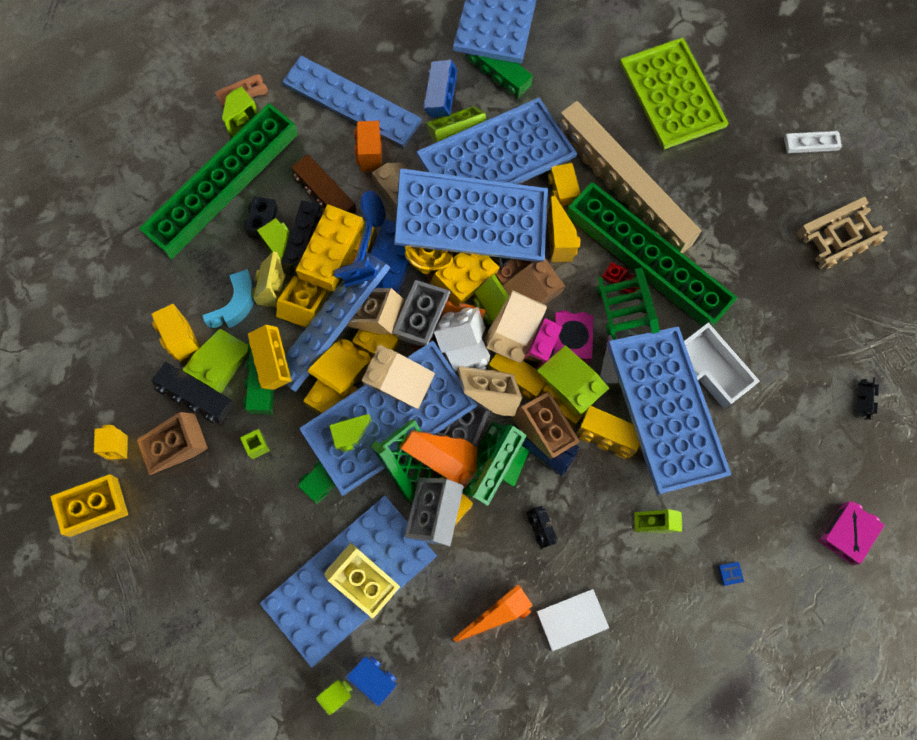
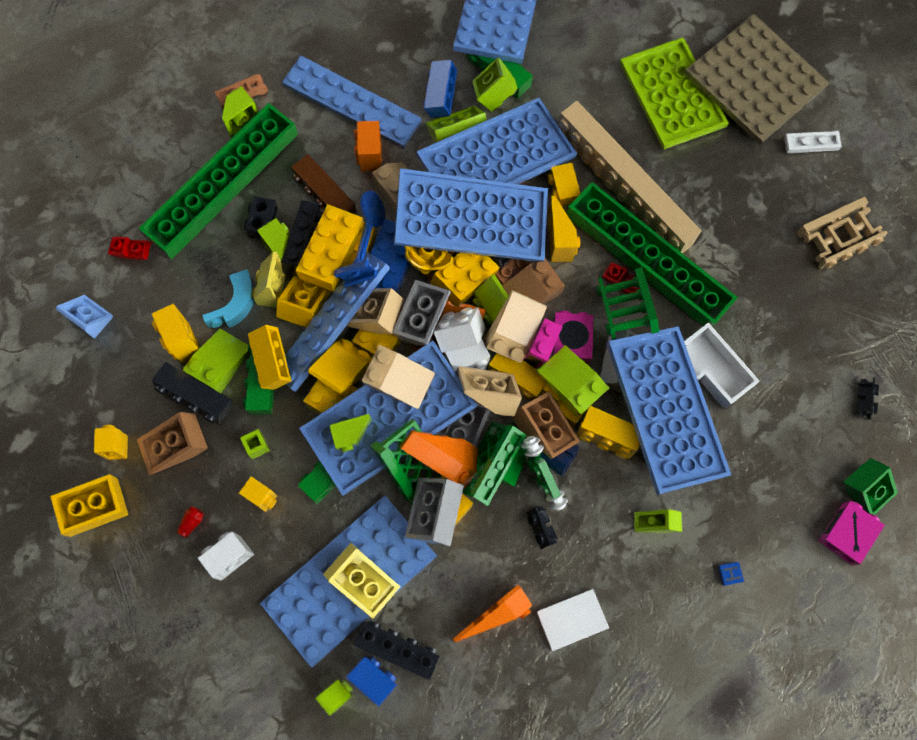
(85, 314): none -> light blue slope
(129, 249): none -> red slope
(190, 520): none -> red cone
(225, 555): none -> white brick
(259, 494): none -> yellow brick
(397, 650): none -> black brick
(494, 85): none -> lime slope
(543, 475): none -> plate
(756, 78): none -> dark tan plate
(871, 486): none -> green slope

